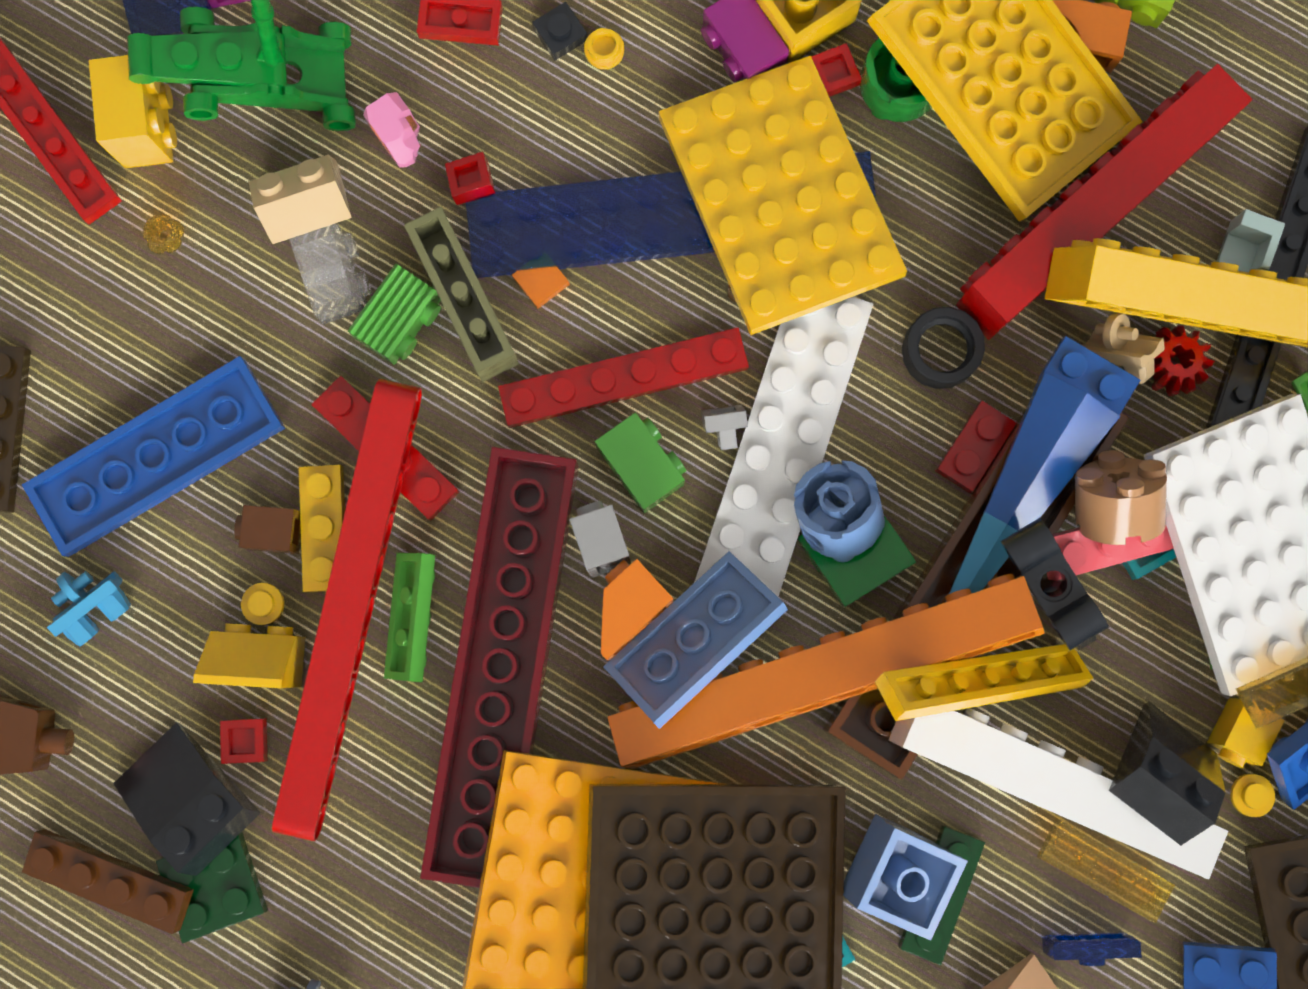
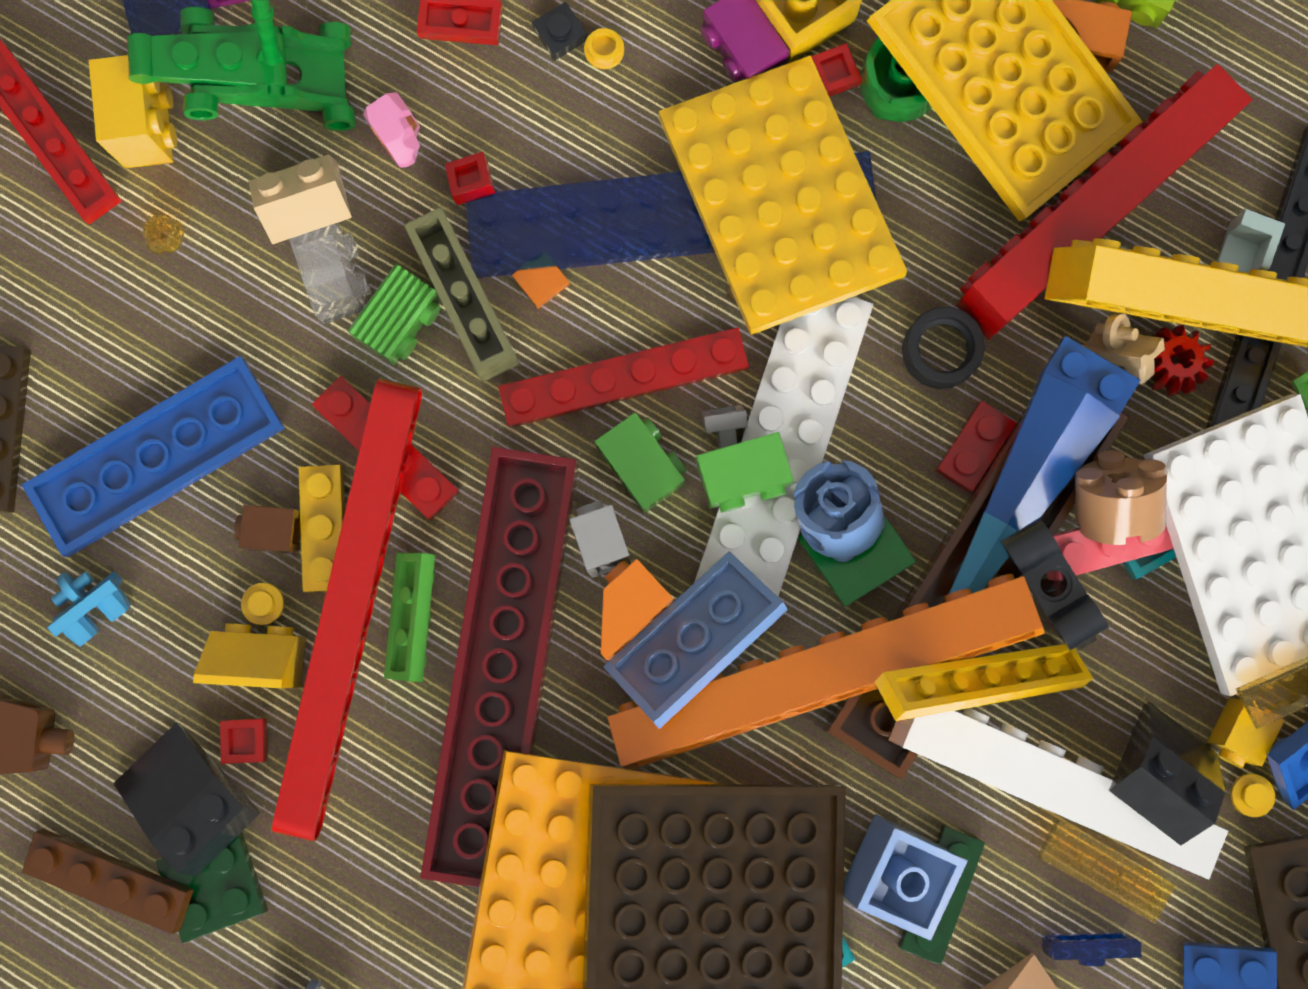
(744, 472): none -> bright green brick

